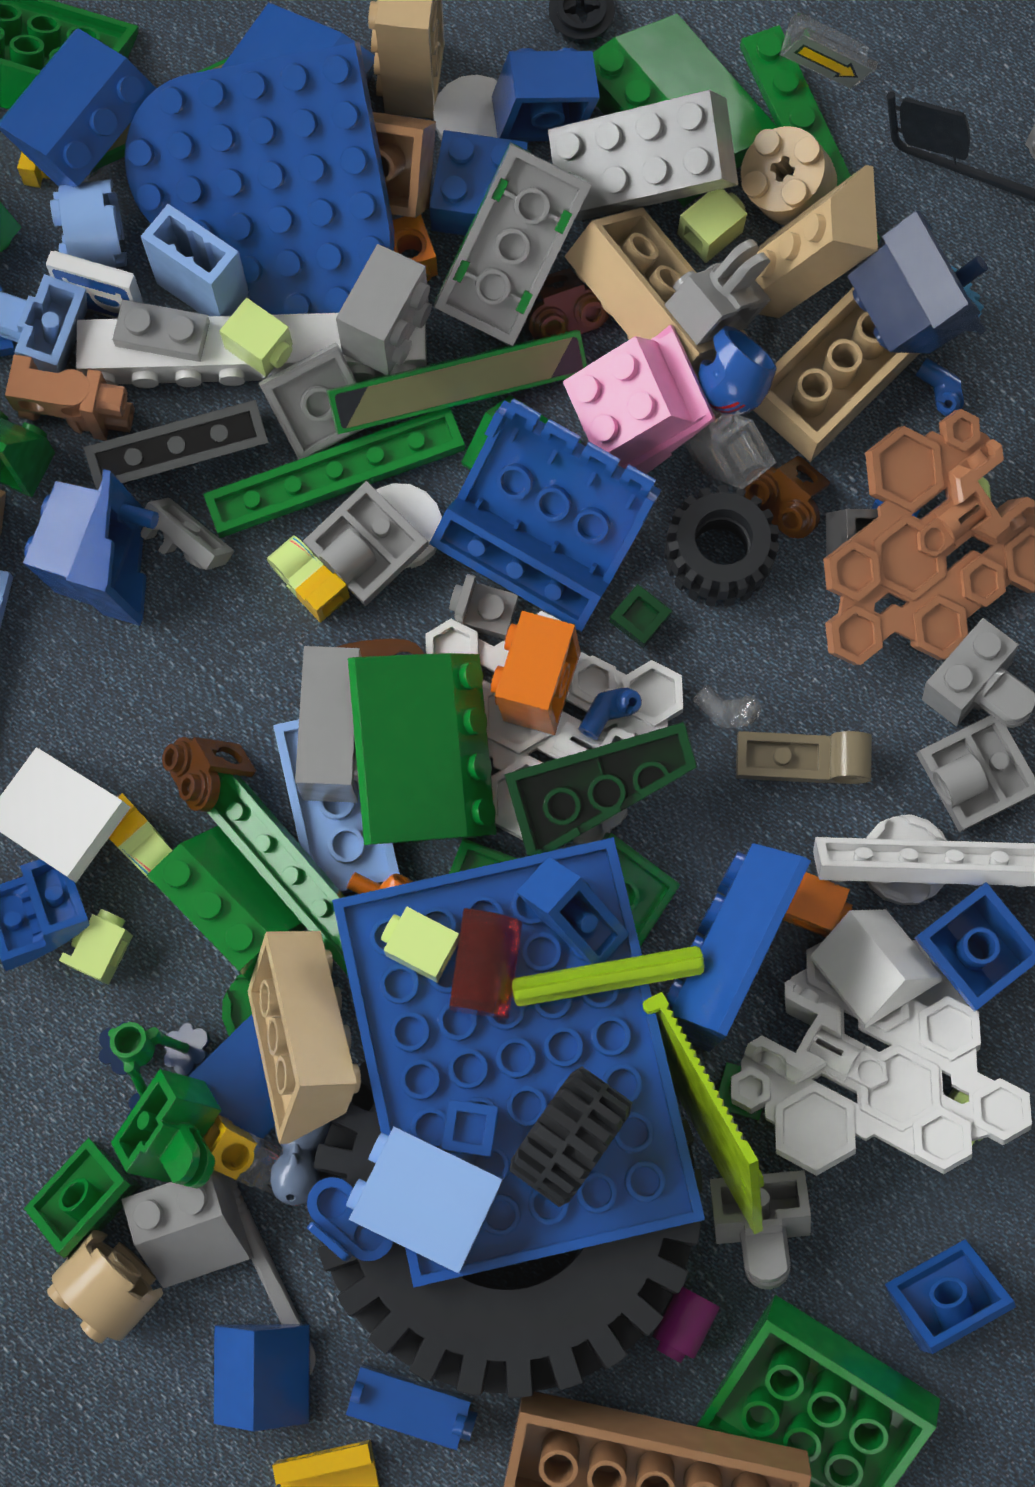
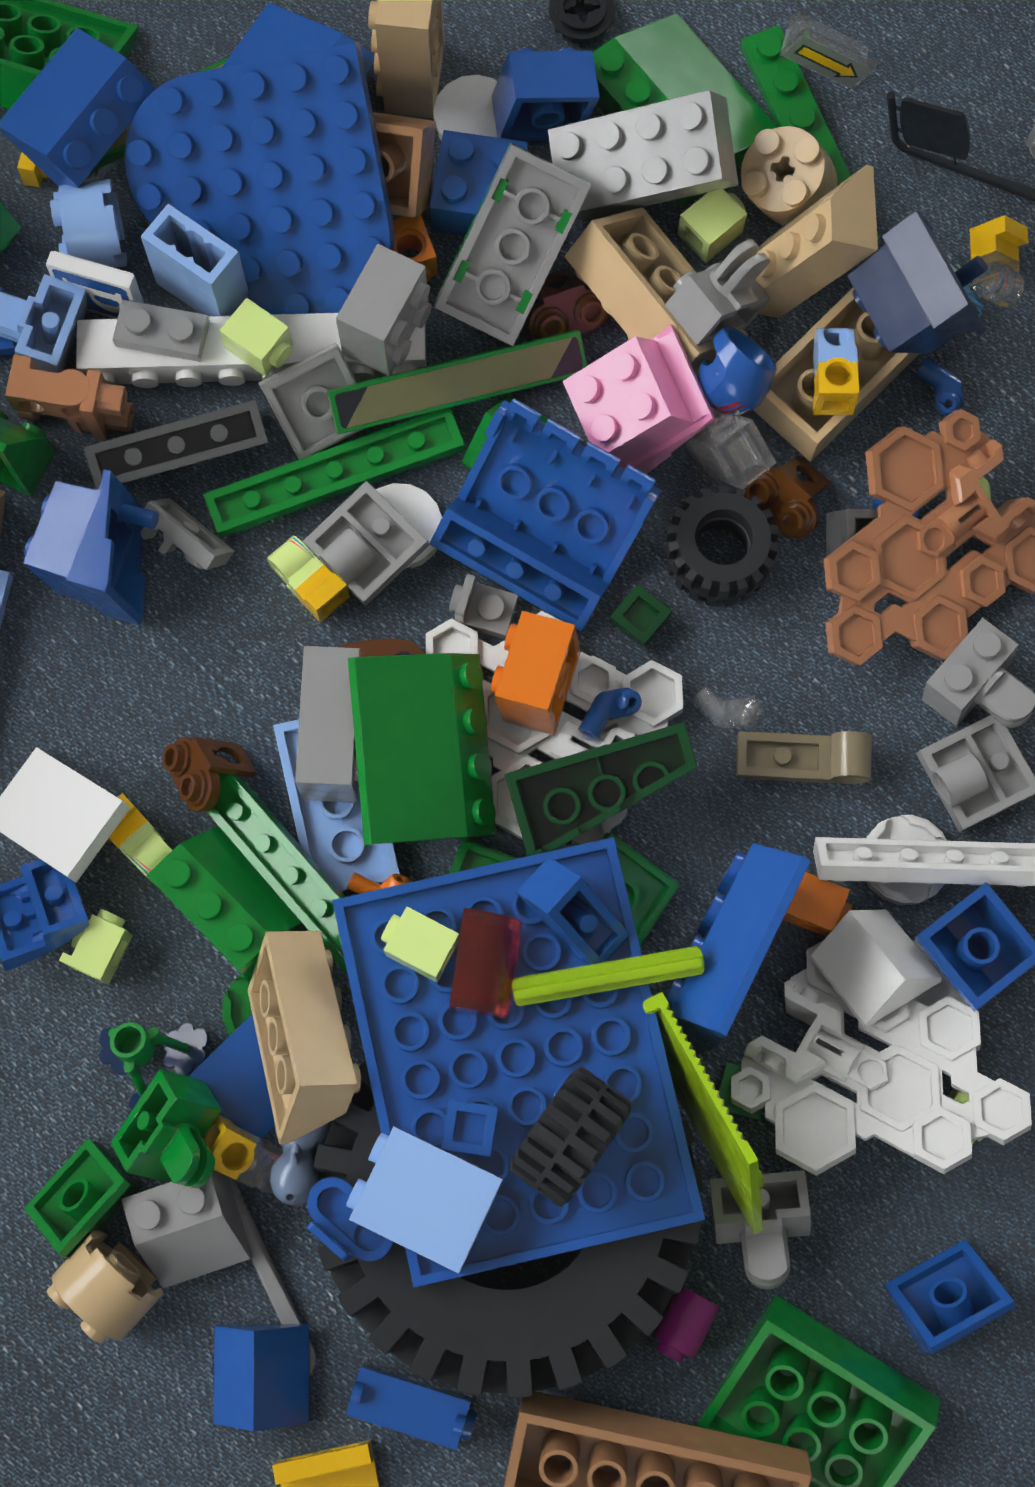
(835, 372): none -> yellow leg
(998, 246): none -> leg

